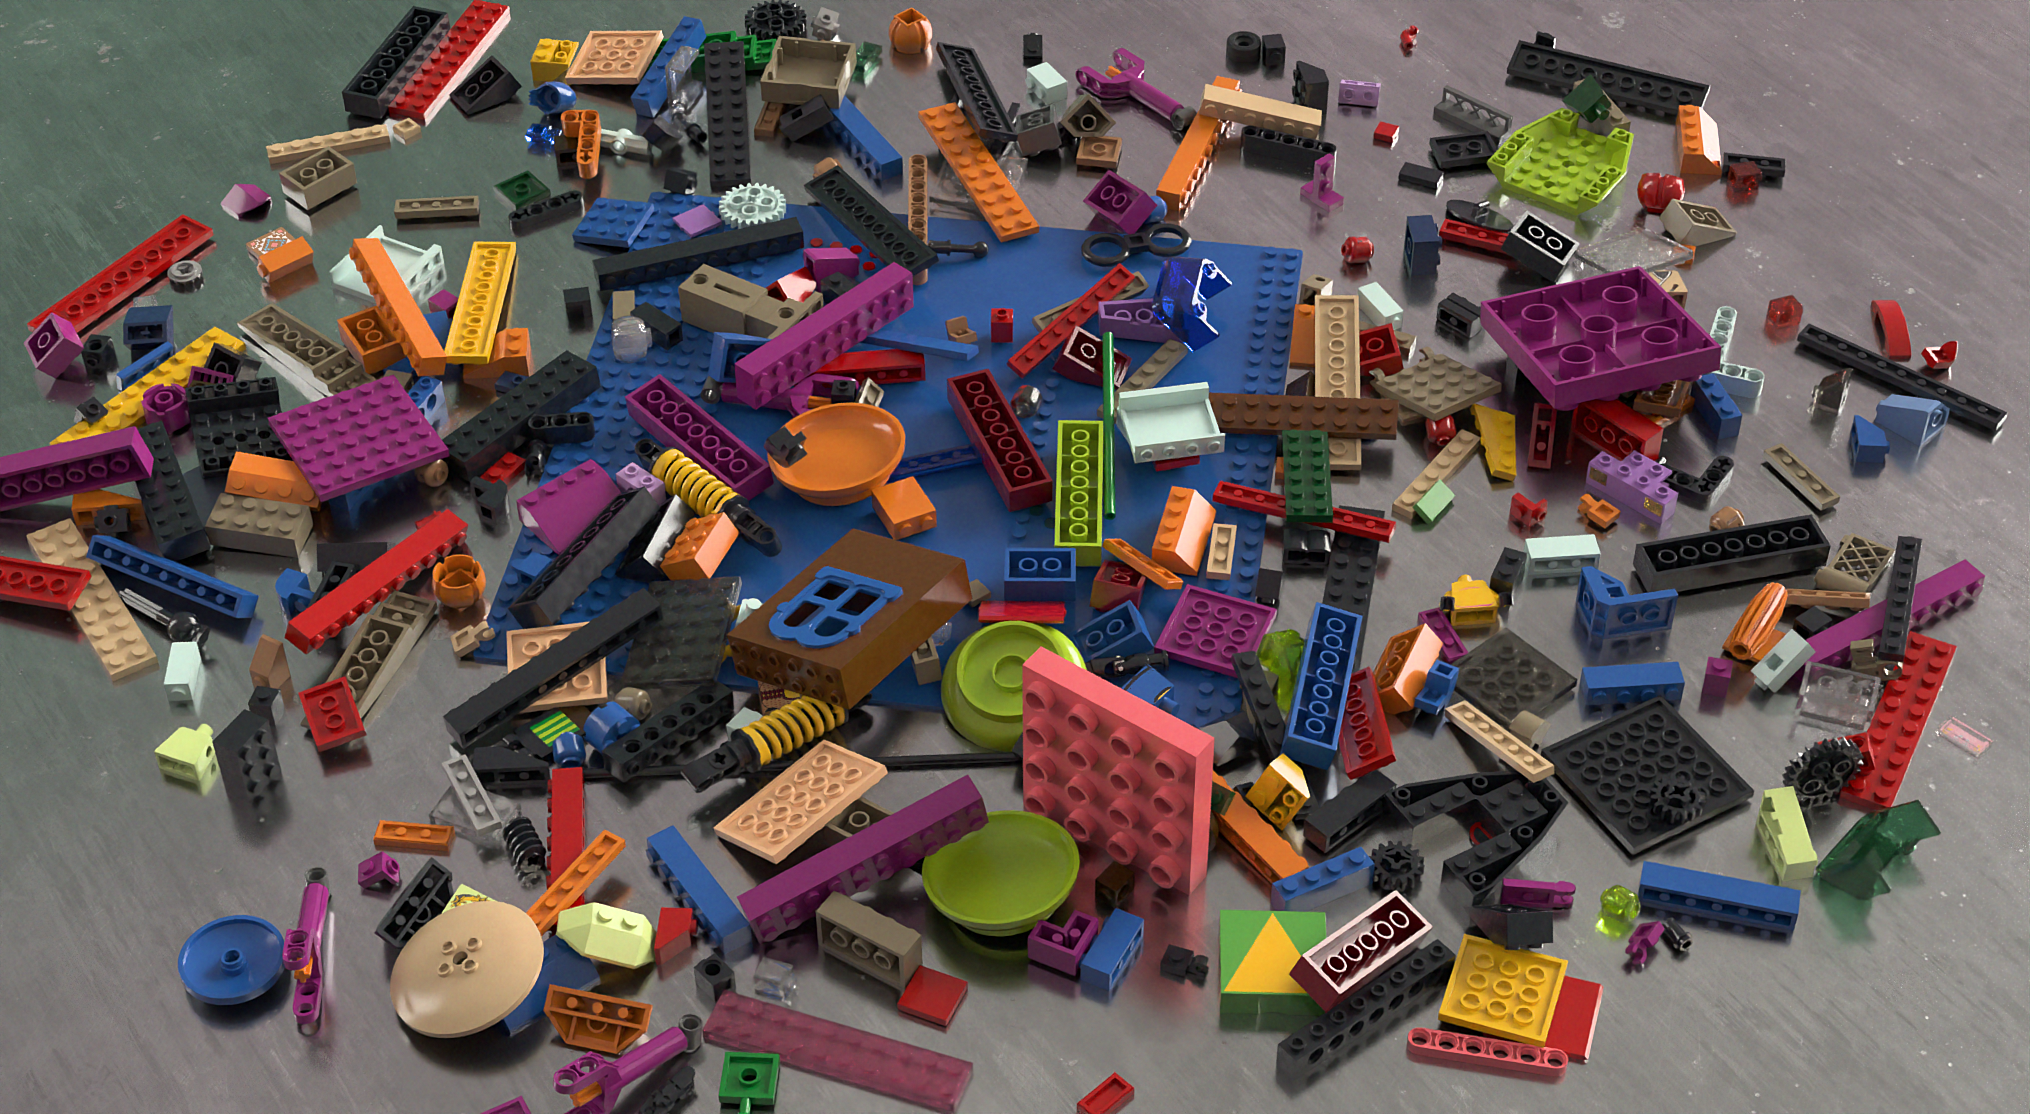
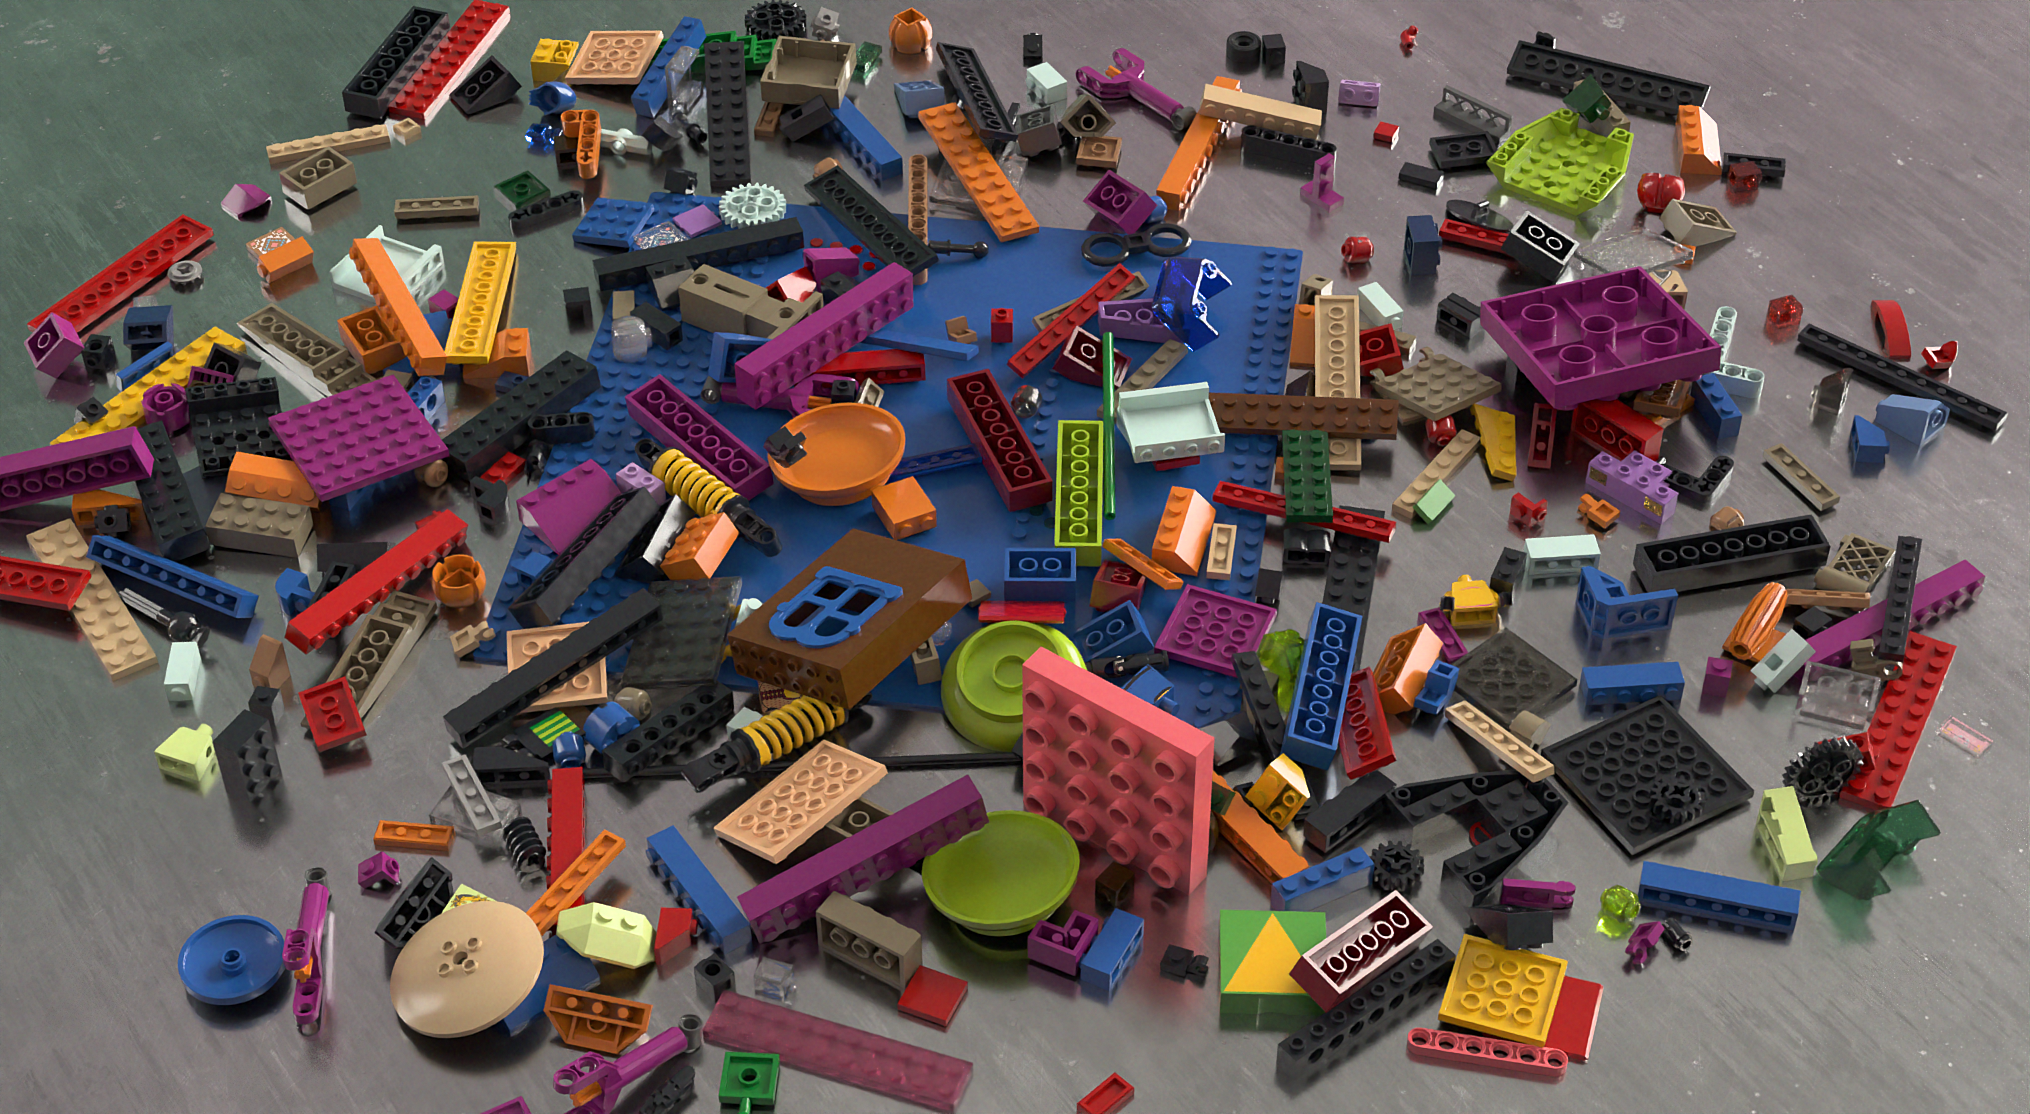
(659, 235): none -> clear tile
(665, 279): none -> black slope
(919, 96): none -> medium blue slope

